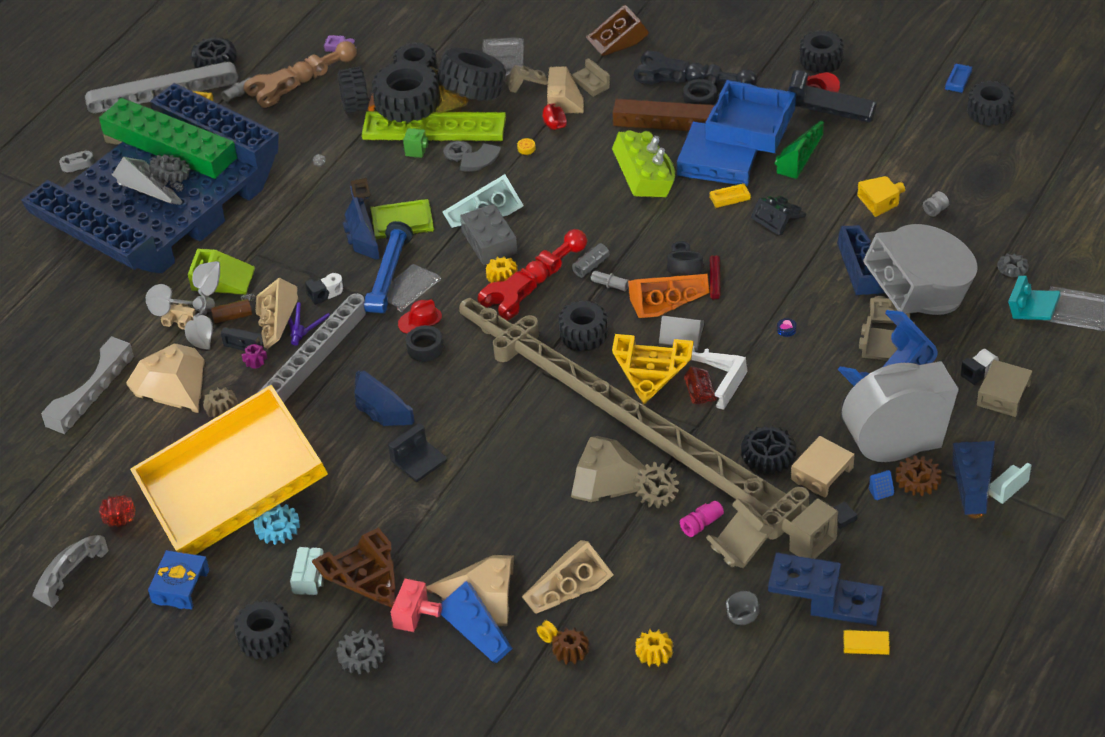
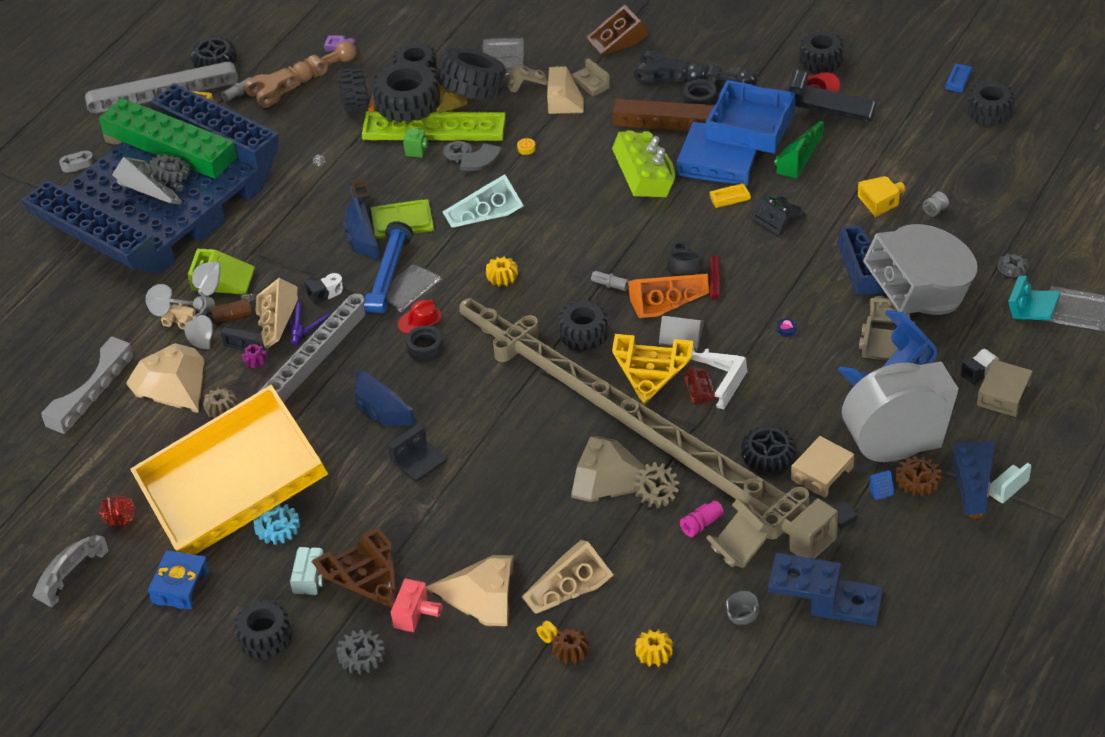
(473, 620): blue wing -> none
(488, 233): dark grey brick -> none
(523, 282): red piece -> none
(554, 117): red hair -> none
(590, 260): dark grey axle -> none
(866, 642): yellow tile -> none

